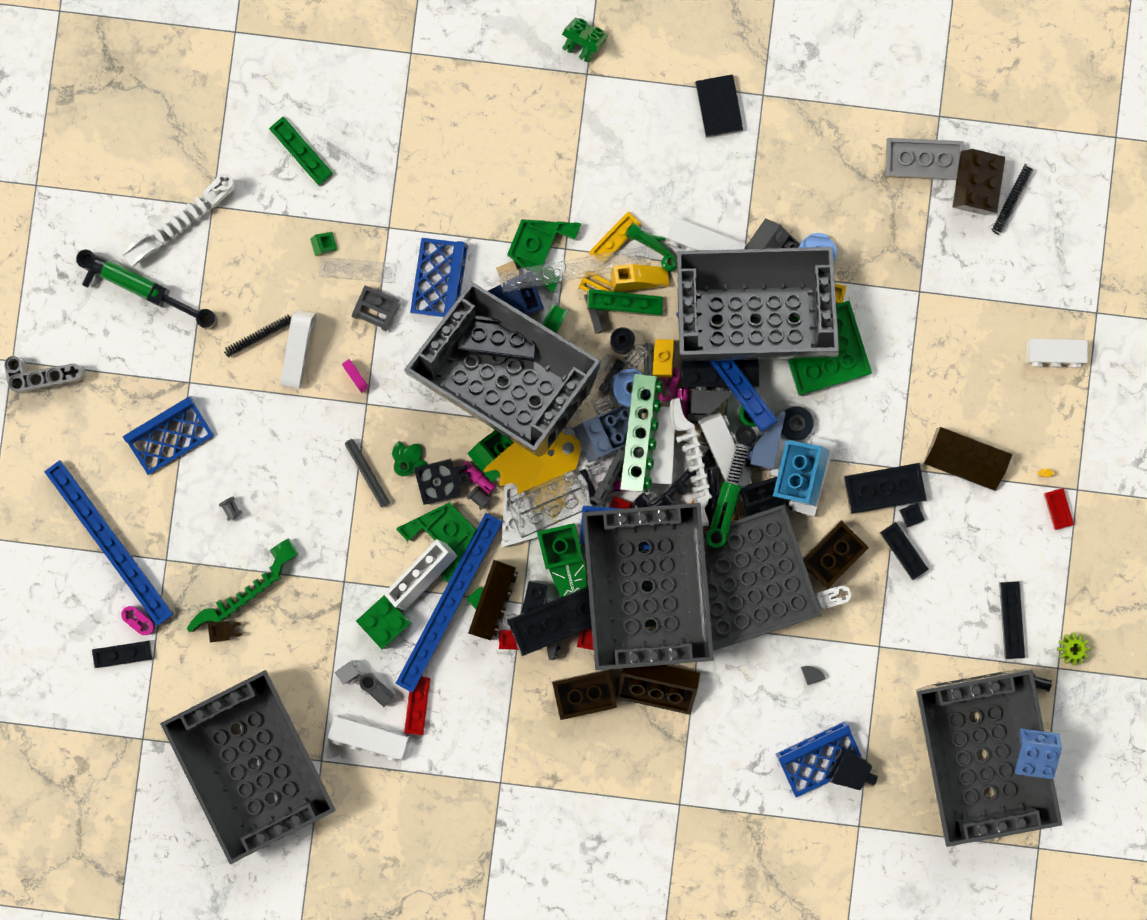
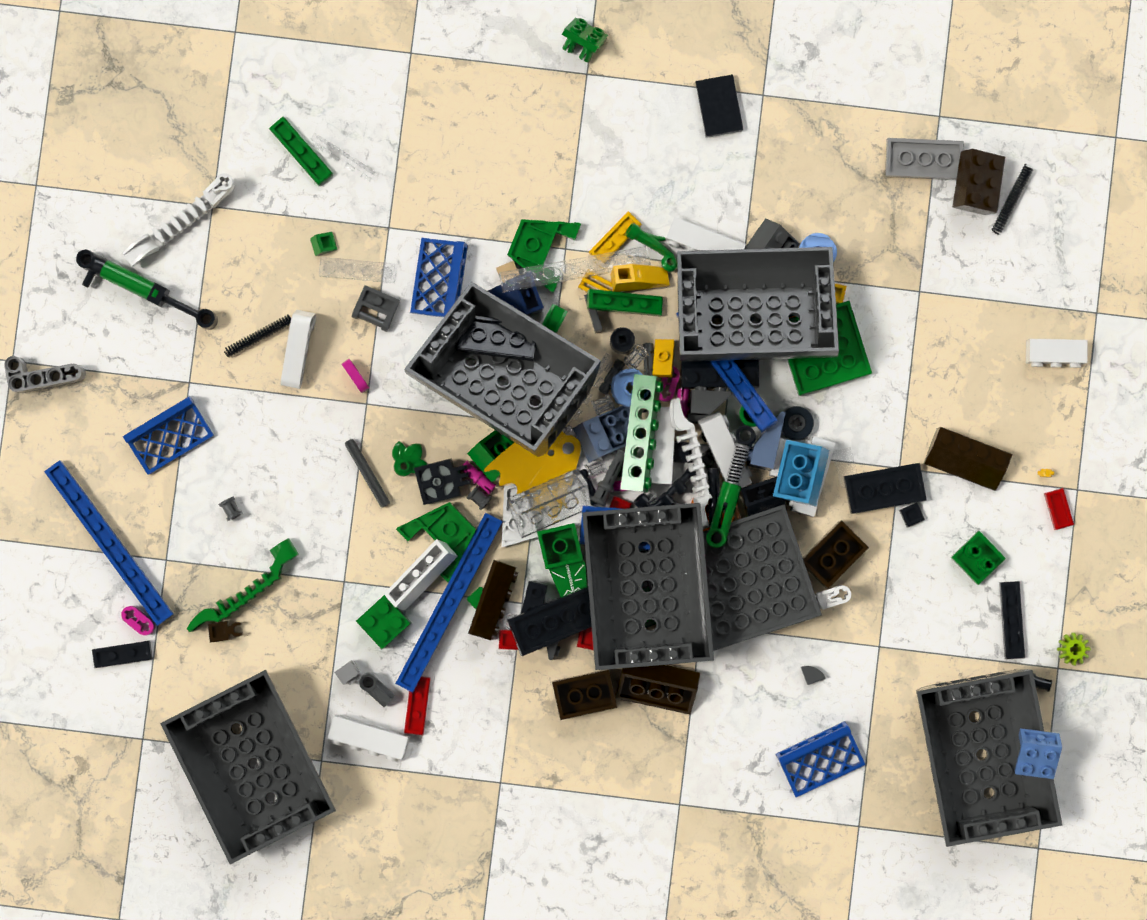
(679, 455): none -> black plate
(851, 770): black torso -> none
(903, 551): black plate -> none
(978, 557): none -> green plate

